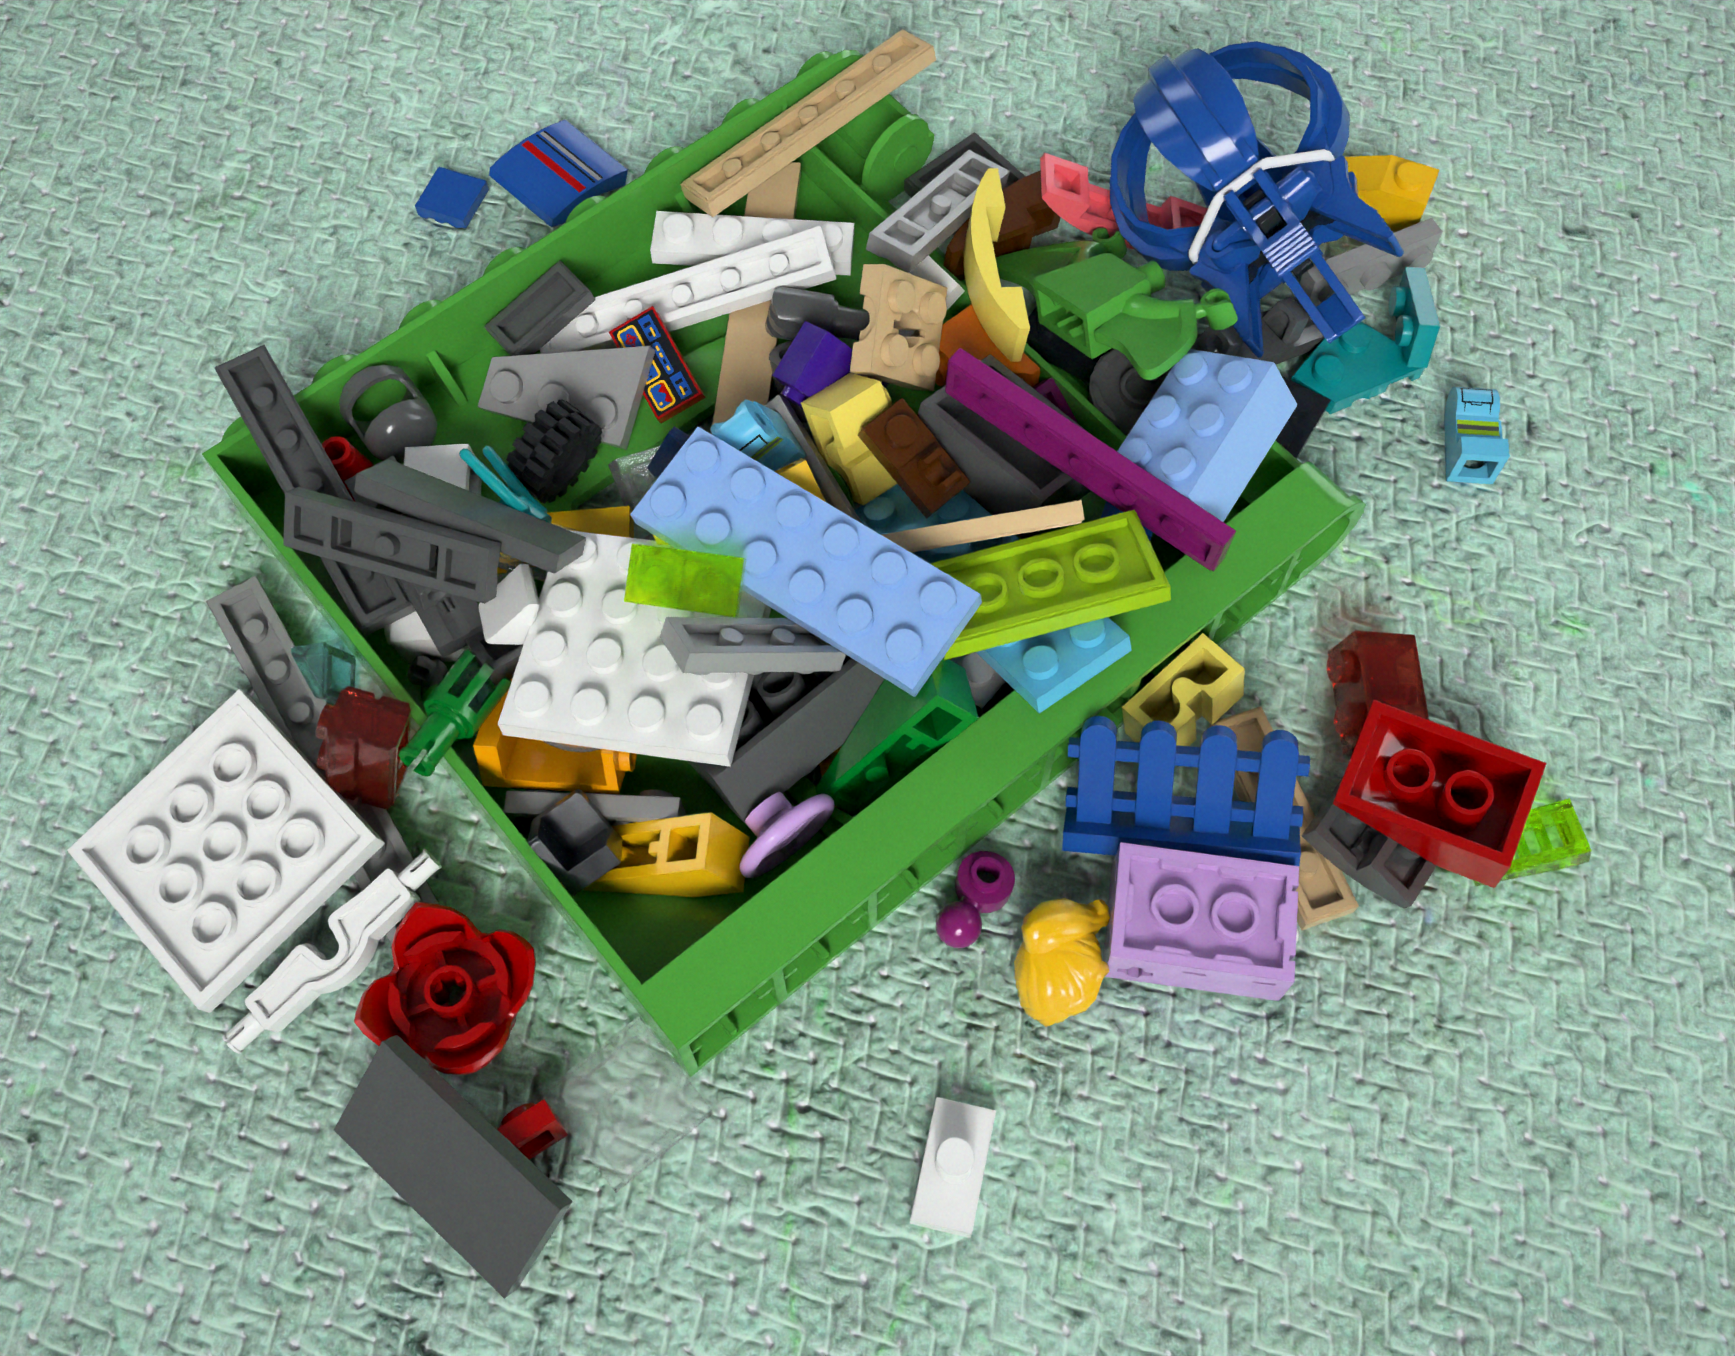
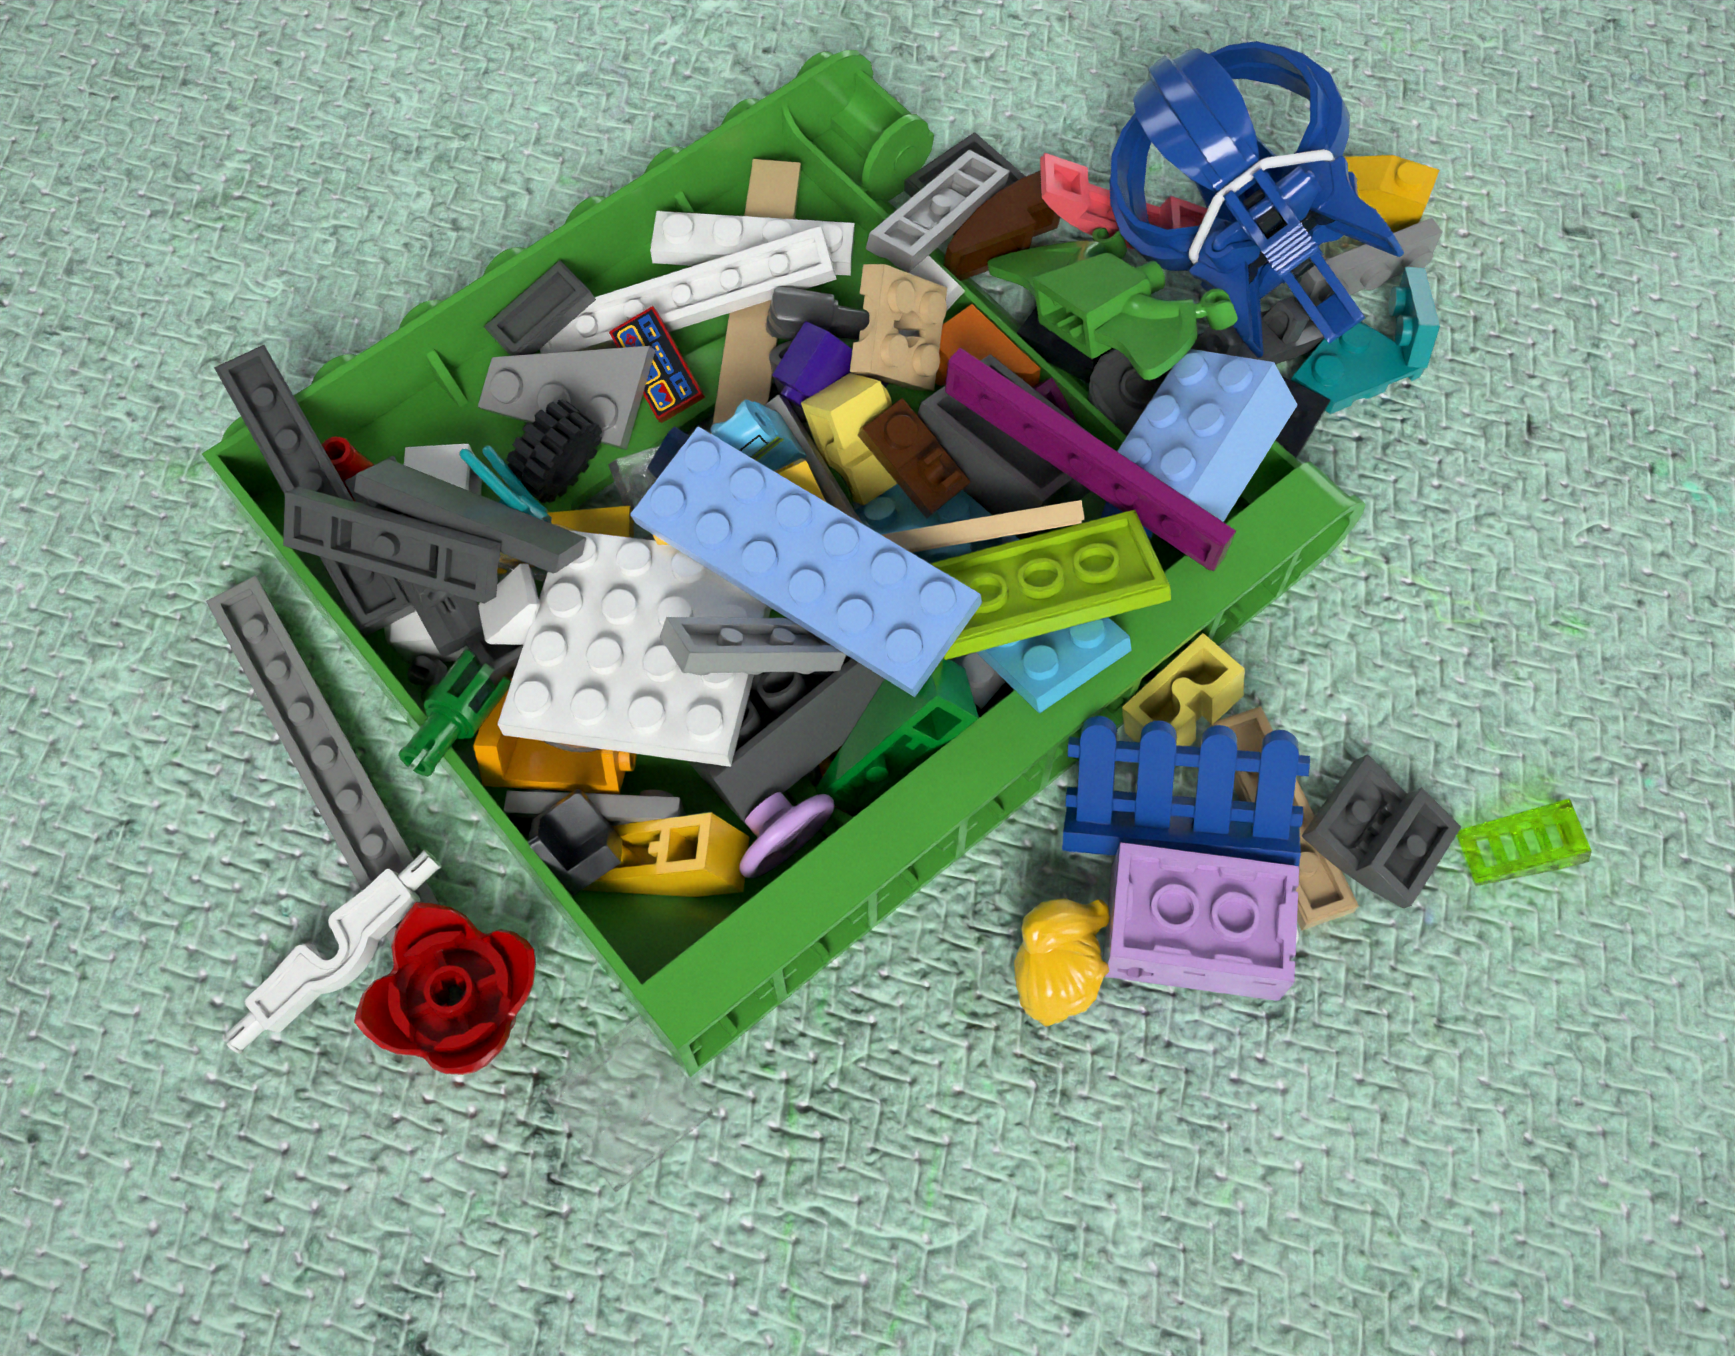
(224, 850): white plate -> none
(325, 669): clear light blue slope -> none
(364, 745): clear red brick -> none
(400, 425): dark grey helmet -> none
(451, 198): blue piece -> none
(452, 1166): dark grey tile -> none
(532, 1128): red plate -> none
(557, 171): blue slope -> none
(685, 580): clear neon green slope -> none
(807, 122): tan tile -> none
(953, 1167): white tile -> none
(959, 921): magenta plate -> none
(998, 308): light yellow slope -> none
(1373, 668): clear red brick -> none
(1440, 792): red slope -> none
(1474, 434): medium azure leg -> none

